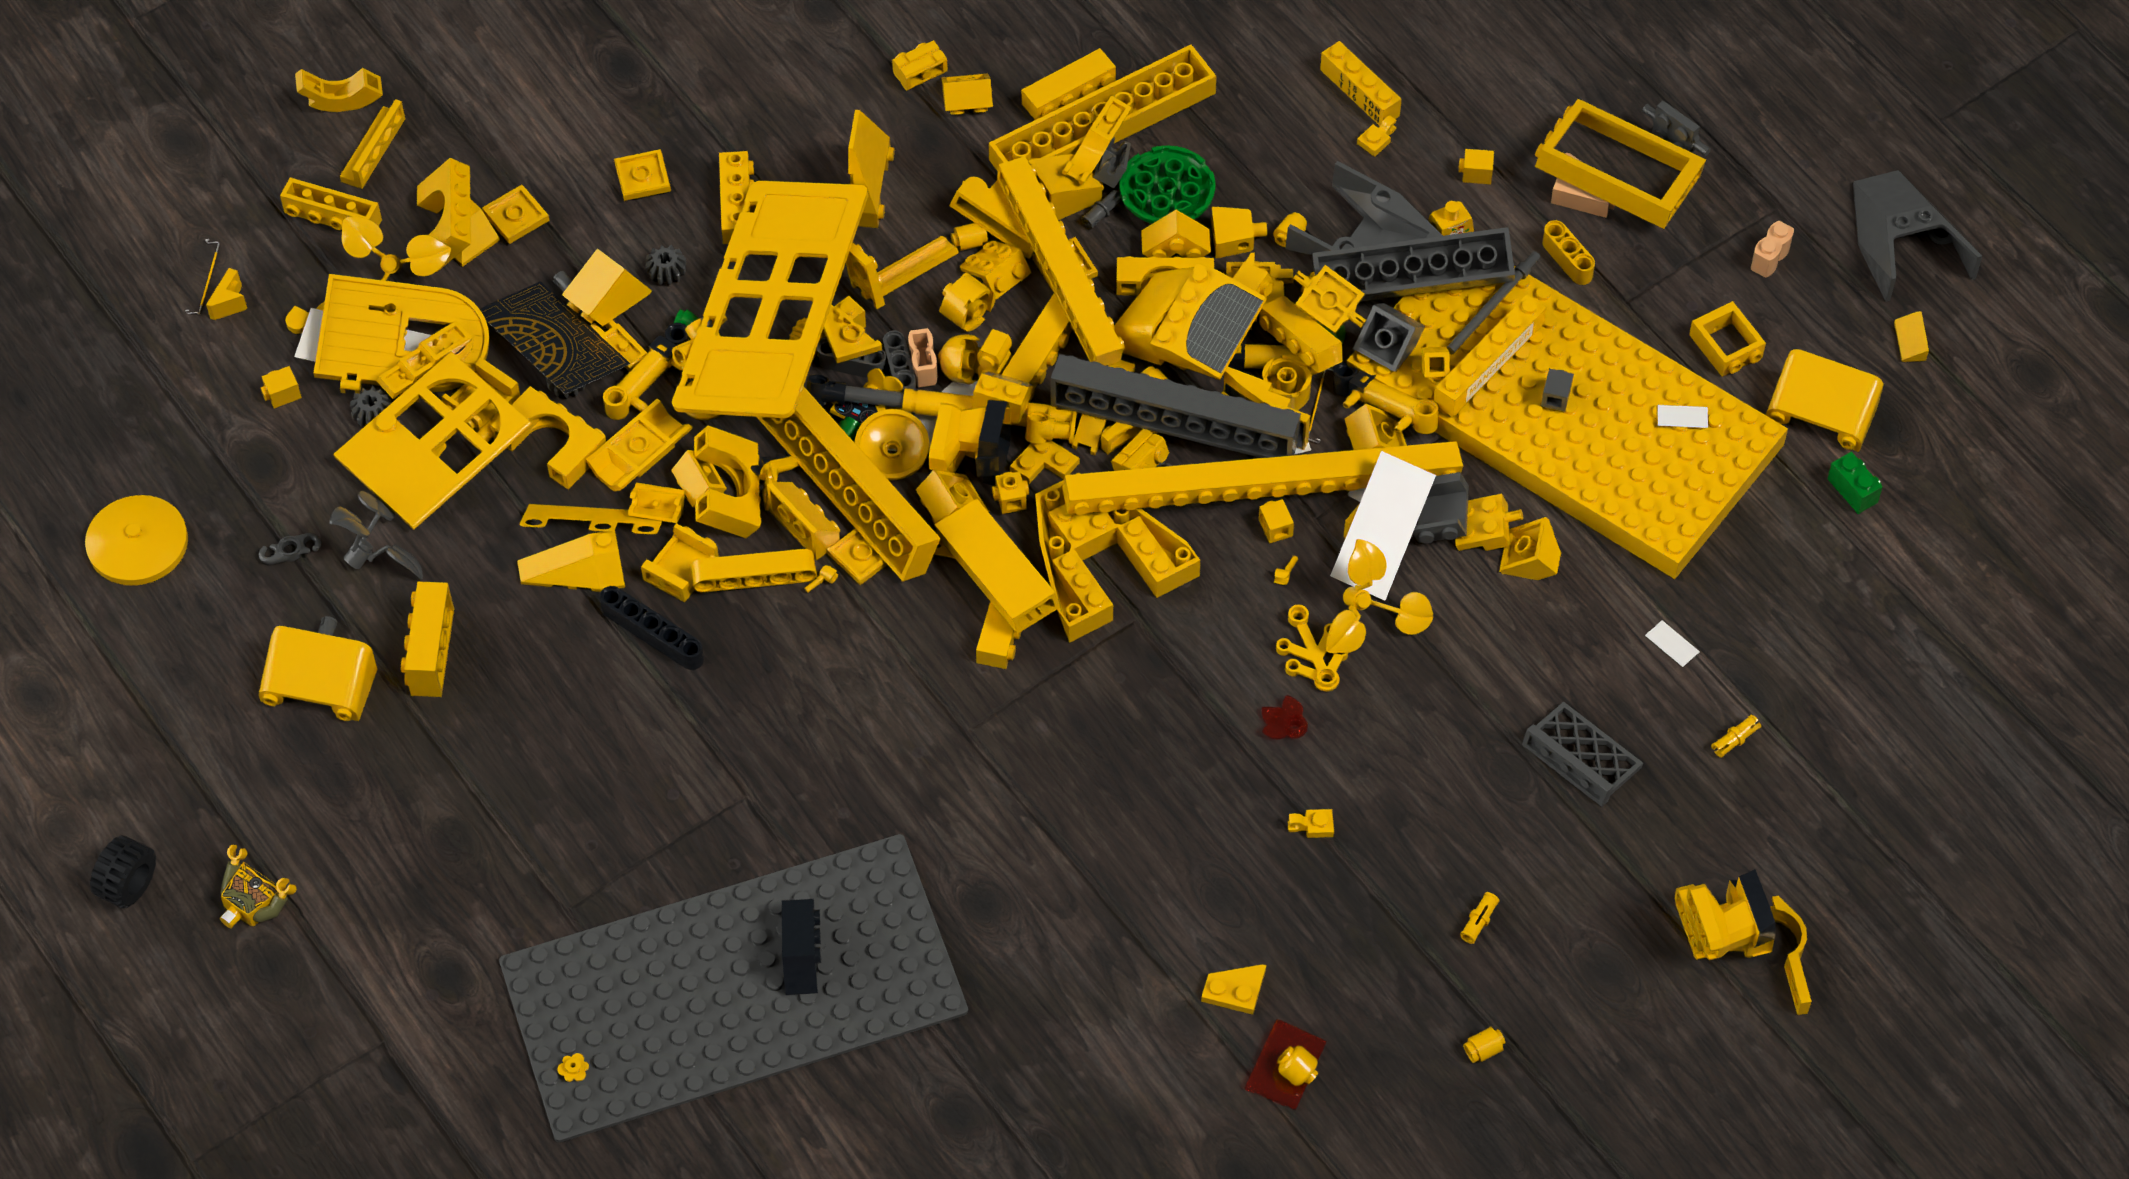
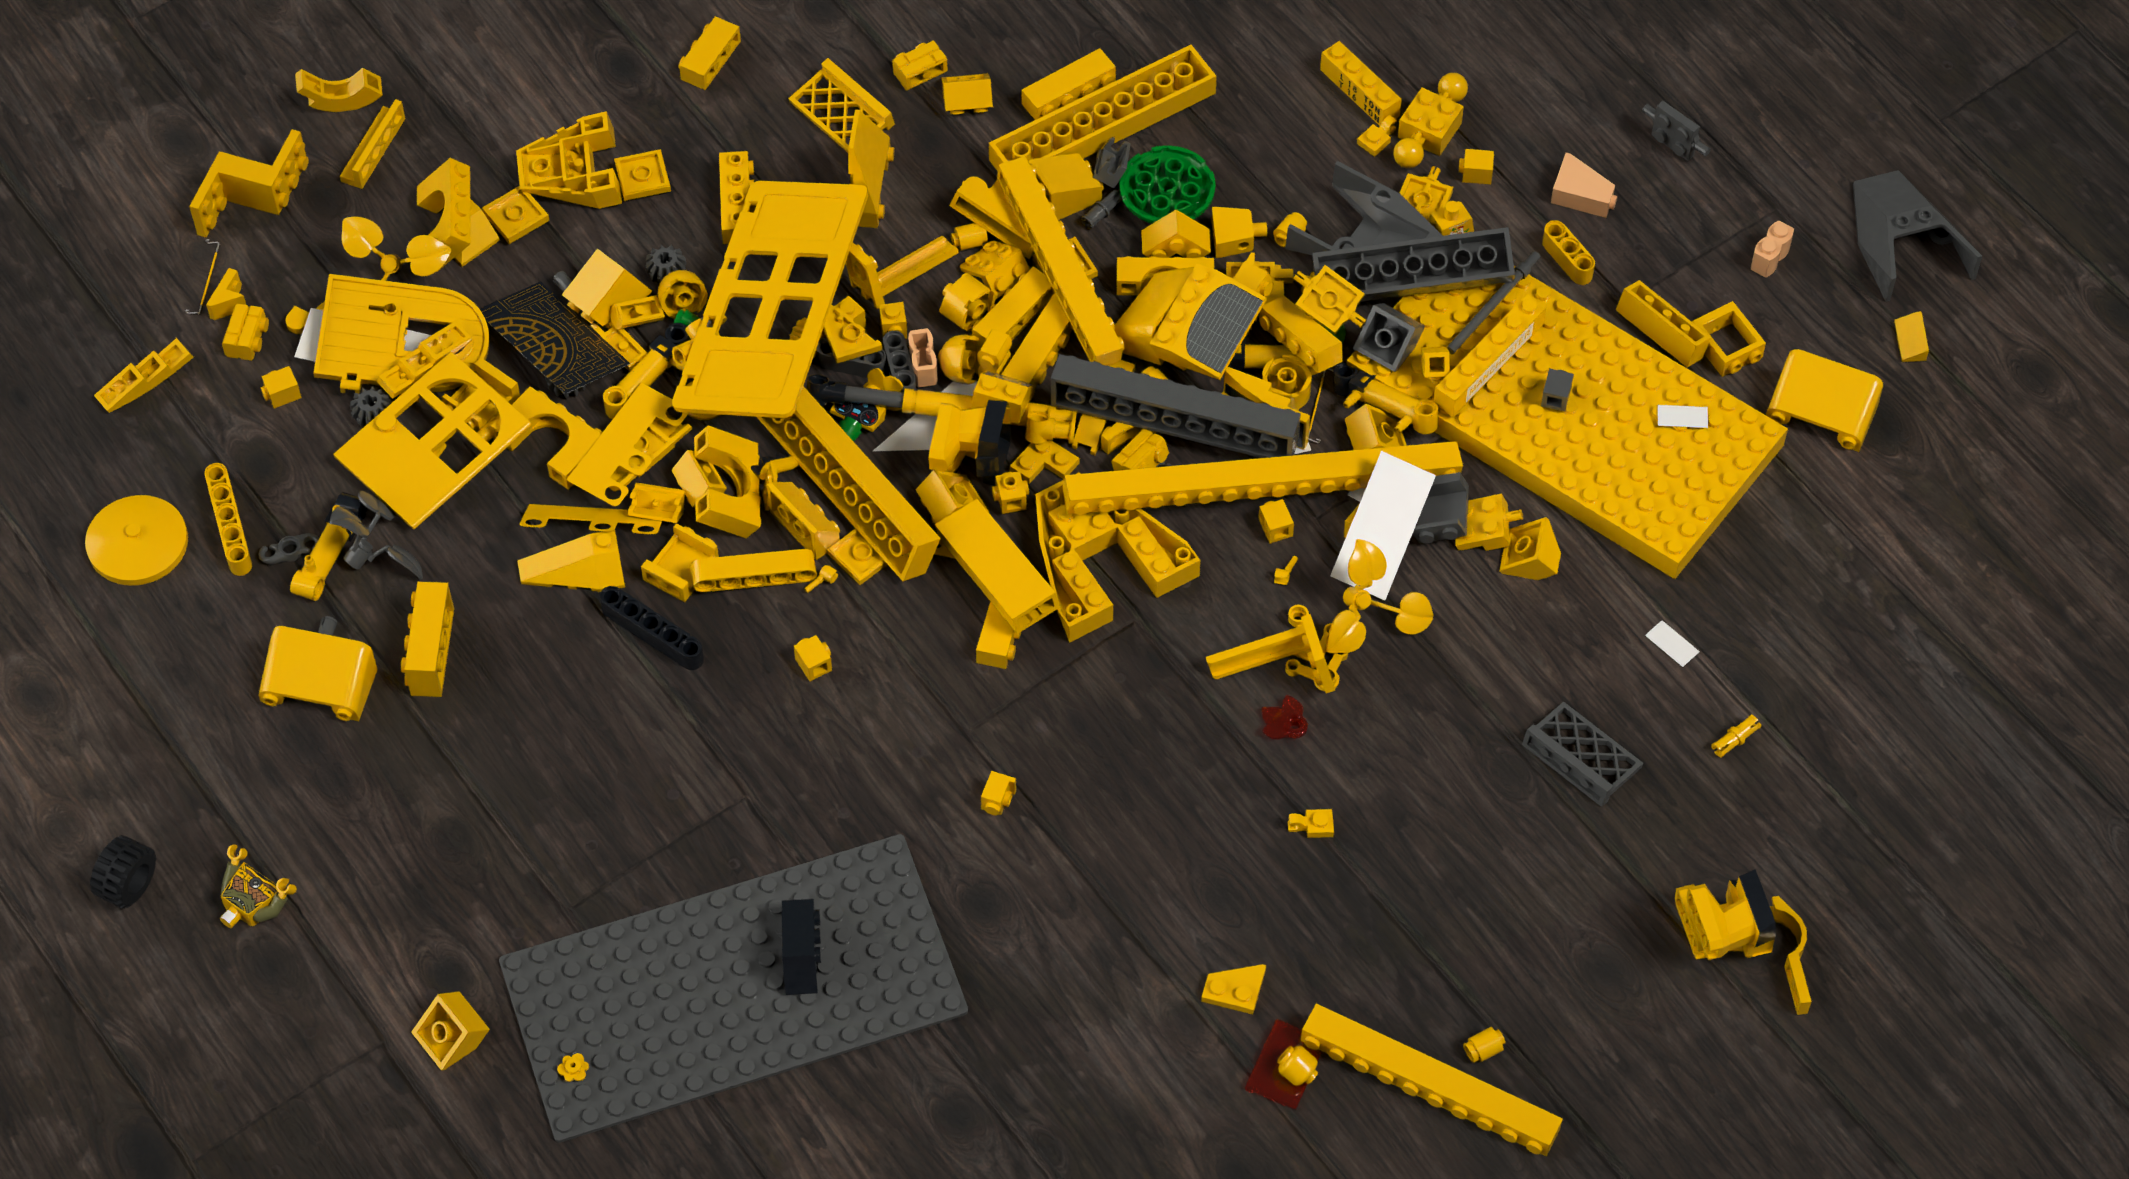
(139, 379): none -> yellow slope
(229, 528): none -> yellow beam
(245, 332): none -> yellow brick
(249, 183): none -> yellow bracket
(311, 579): none -> yellow piece
(325, 205): yellow brick -> none
(449, 1029): none -> yellow slope
(565, 164): none -> yellow wedge
(617, 443): none -> yellow piece
(636, 312): none -> yellow brick
(681, 291): none -> yellow cylinder
(709, 53): none -> yellow brick
(813, 657): none -> yellow brick
(851, 90): none -> yellow fence
(893, 318): none -> yellow brick
(894, 430): yellow dish -> none
(997, 793): none -> yellow brick
(1016, 307): none -> yellow brick
(1097, 140): yellow piece -> none
(1272, 649): none -> yellow bracket
(1426, 193): none -> yellow plate
(1430, 121): none -> yellow brick
(1431, 1080): none -> yellow brick
(1487, 905): yellow pin -> none
(1612, 189): yellow window -> none
(1663, 323): none -> yellow brick
(1855, 482): green brick -> none

